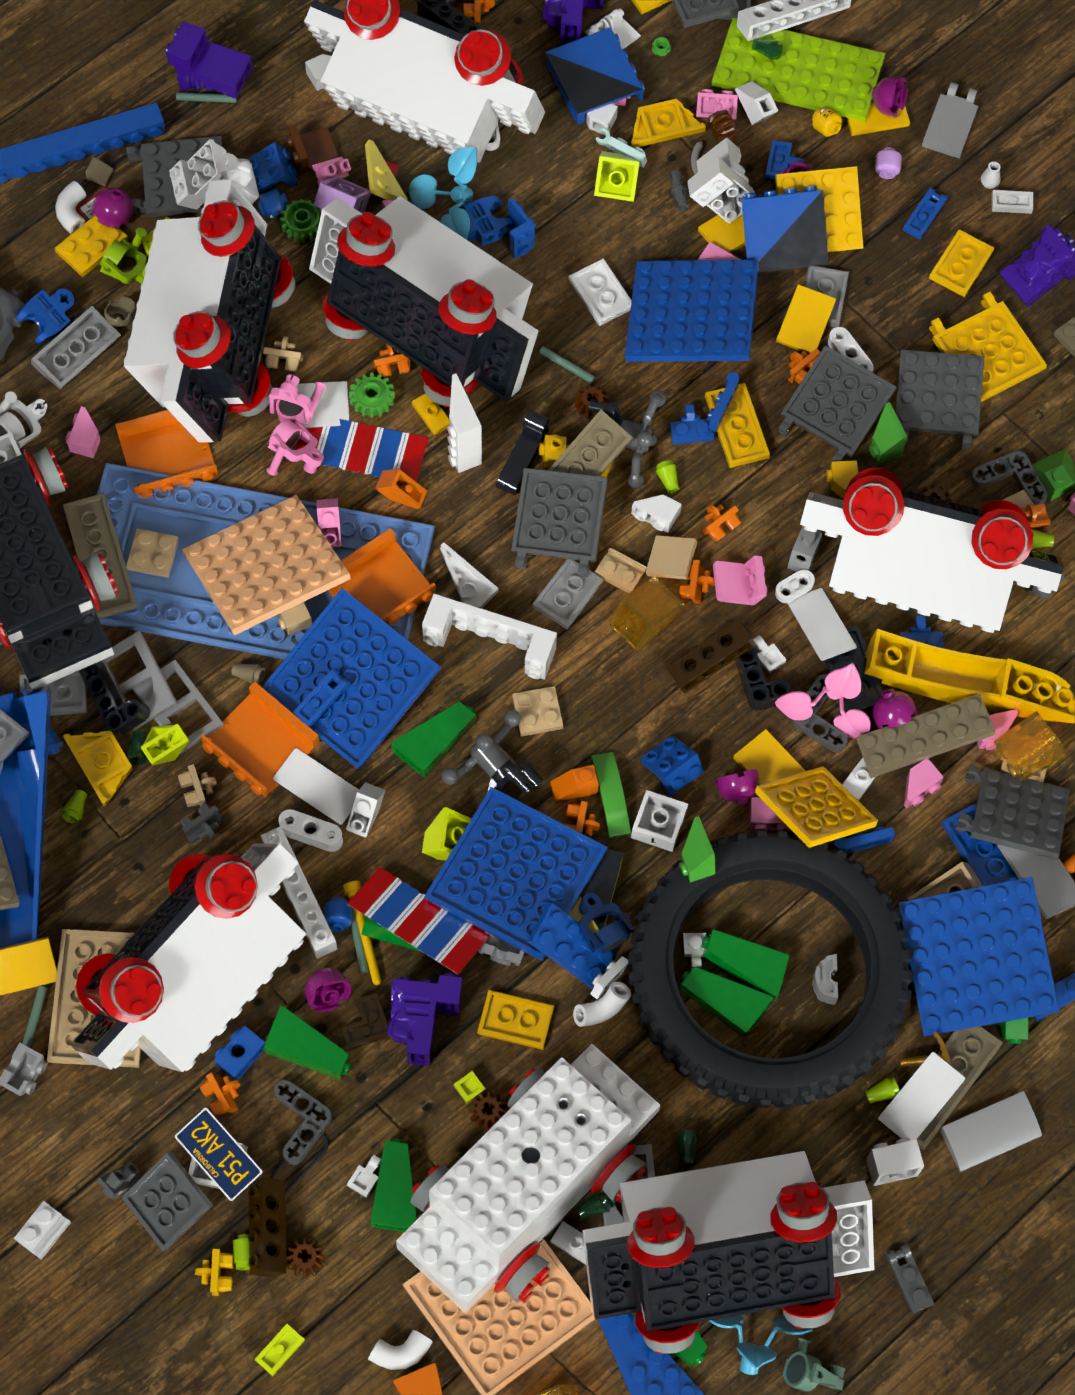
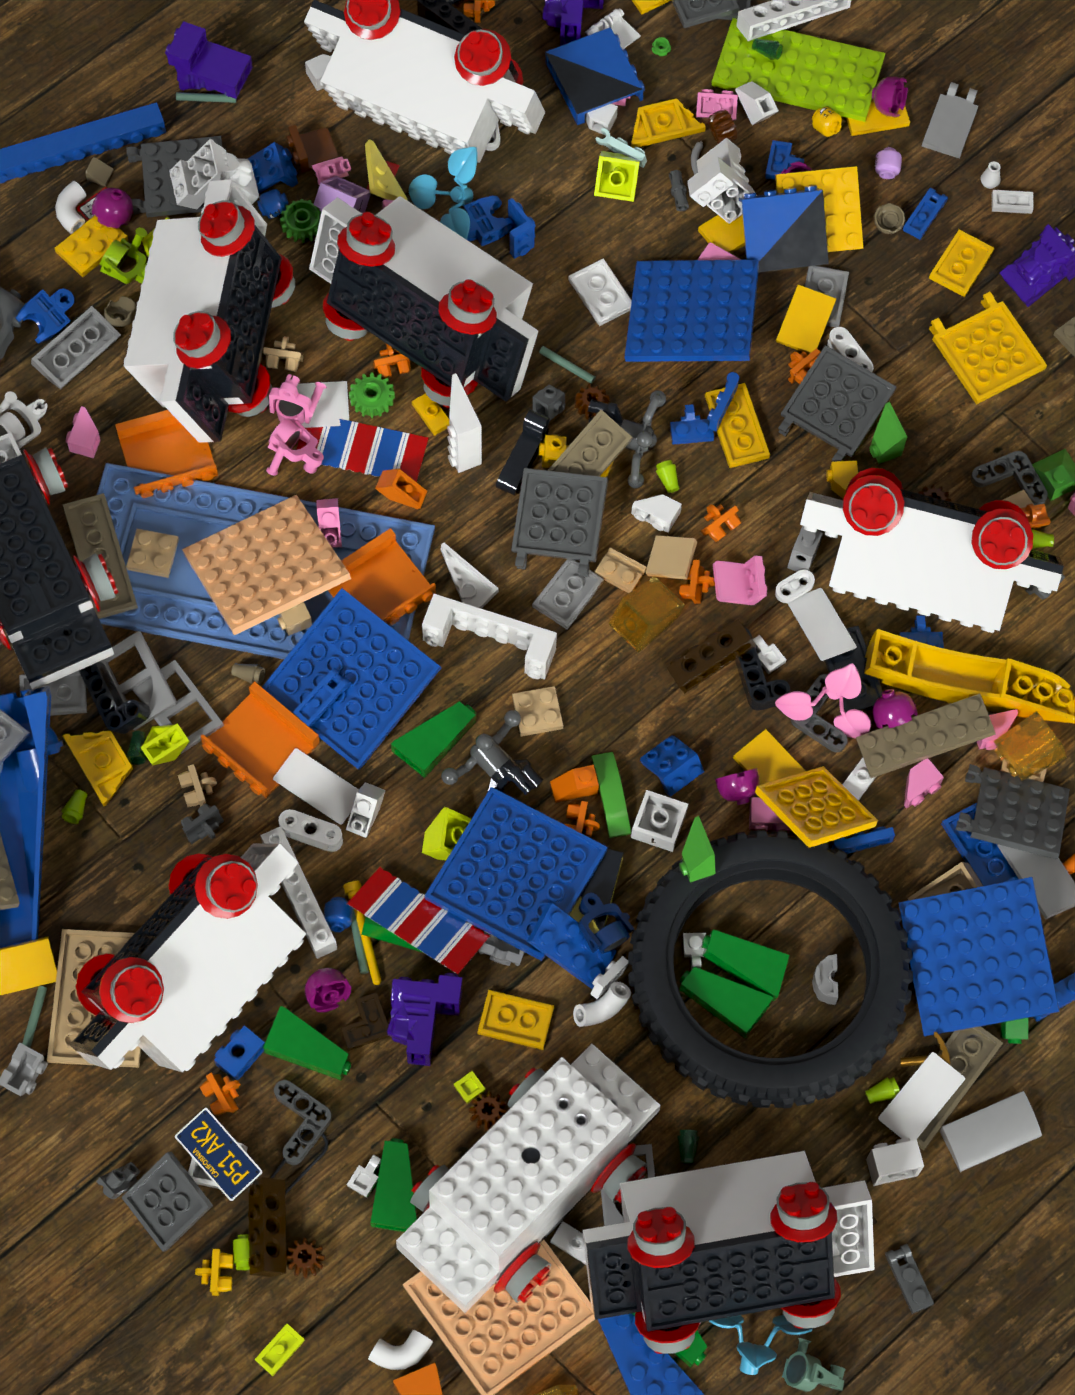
(42, 1230): white plate -> none
(549, 401): none -> dark grey brick
(595, 1205): clear green cone -> none
(889, 218): none -> dark tan hair
(940, 393): dark grey plate -> none

